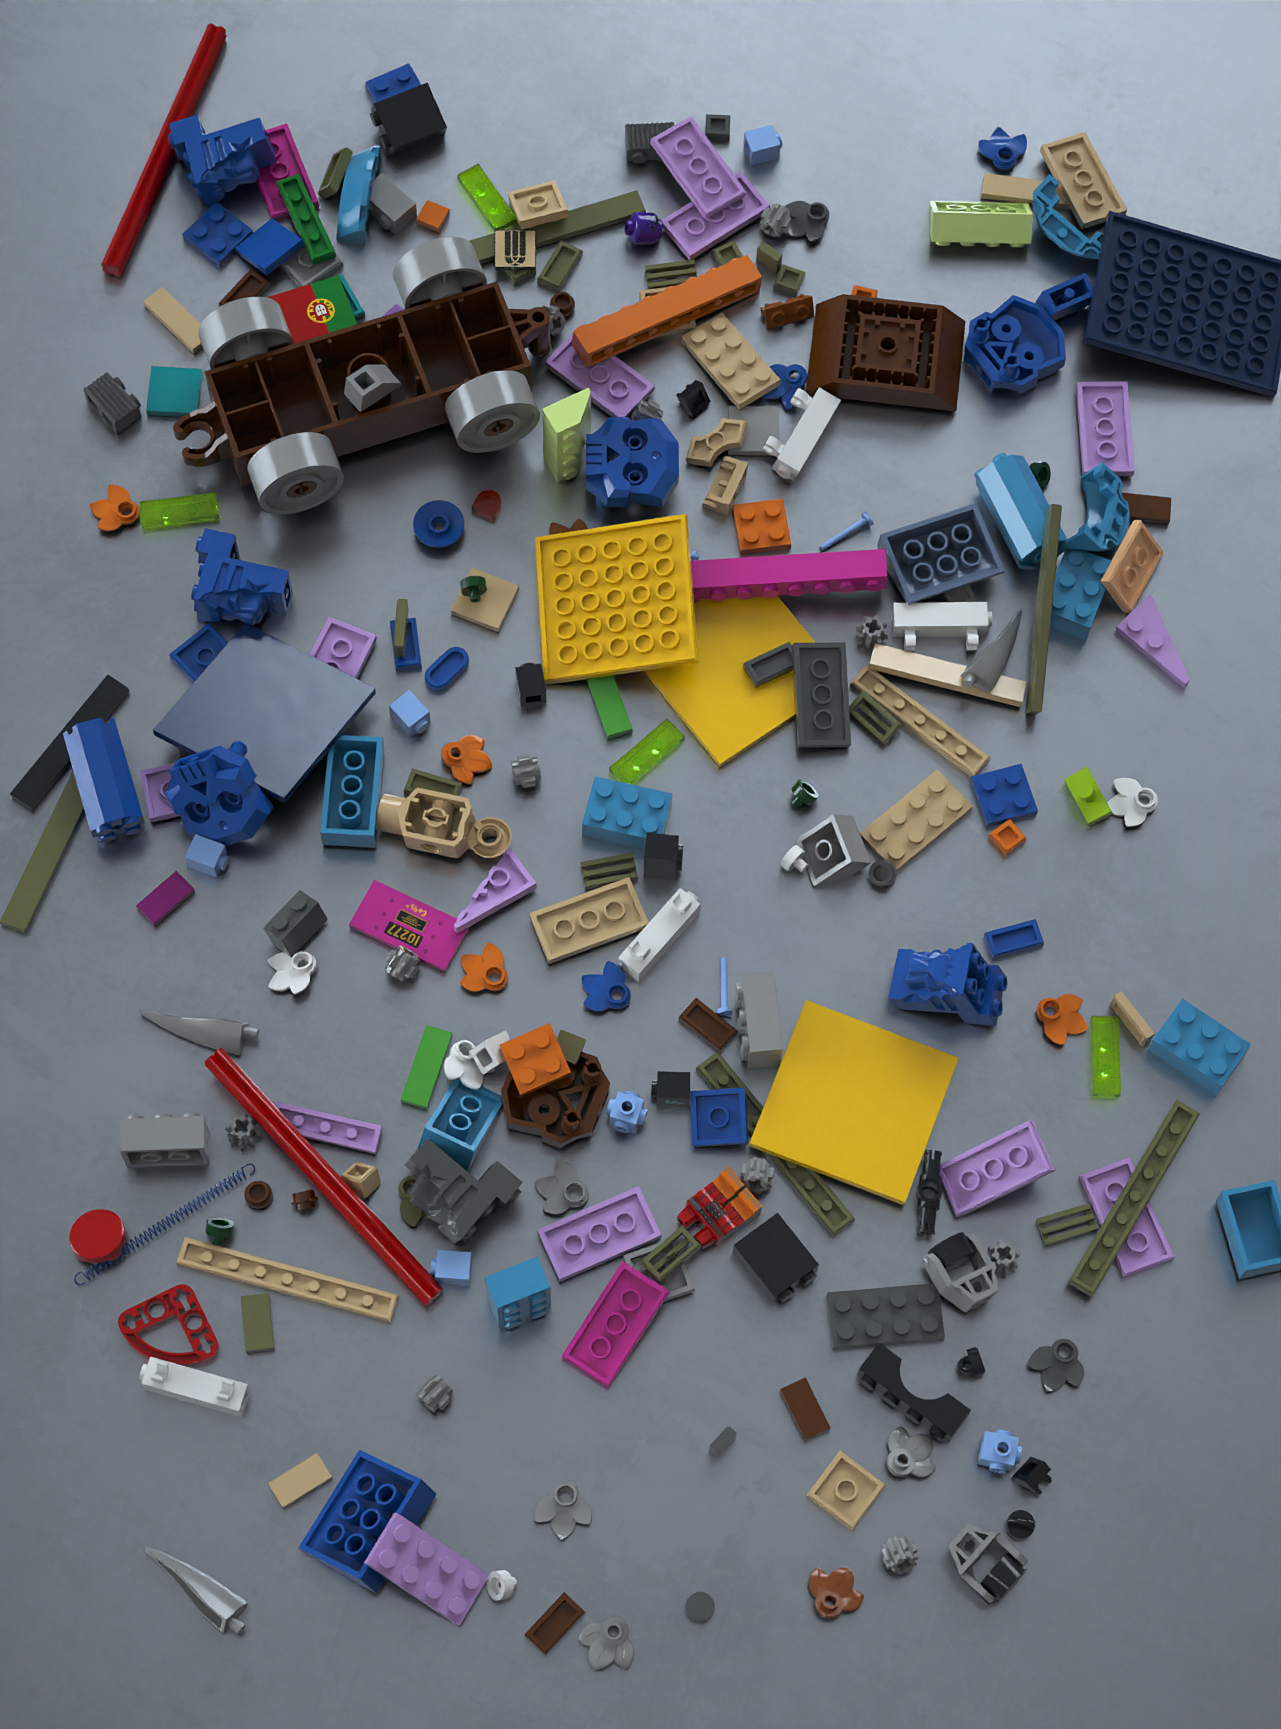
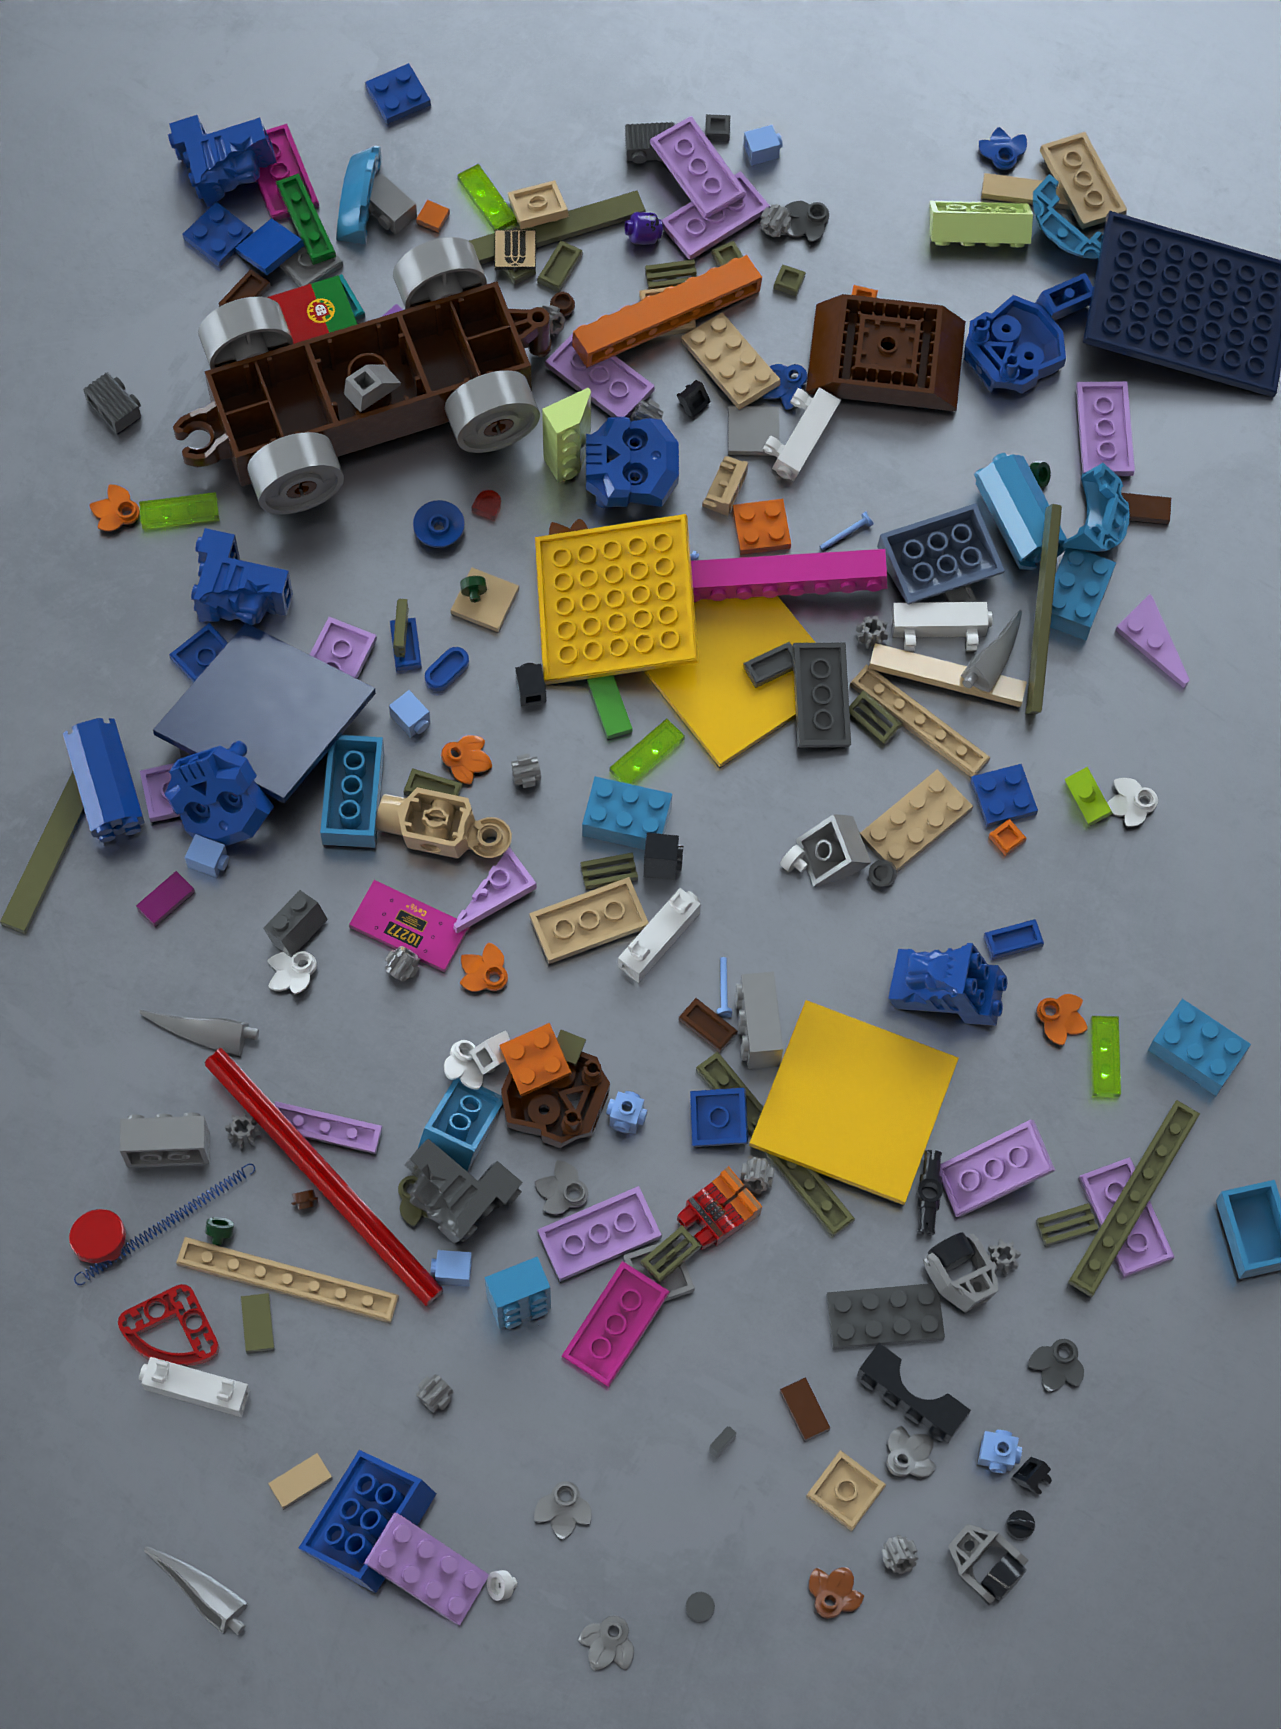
(56, 757): black tile -> none
(162, 152): red axle -> none
(173, 391): teal tile -> none
(175, 318): tan tile -> none
(258, 1194): reddish brown plate -> none
(335, 172): olive tile -> none
(362, 1179): tan slope -> none
(408, 119): black brick -> none
(426, 1067): bright green tile -> none
(554, 1623): reddish brown tile -> none
(604, 986): blue plate -> none
(671, 1088): black brick -> none
(706, 448): tan tile -> none
(769, 257): olive tile -> none
(776, 1259): black brick -> none
(788, 312): dark orange hinge -> none
(803, 793): dark green tile -> none
(976, 1362): black tile -> none
(1132, 566): light nougat tile -> none
(1132, 1019): tan tile -> none

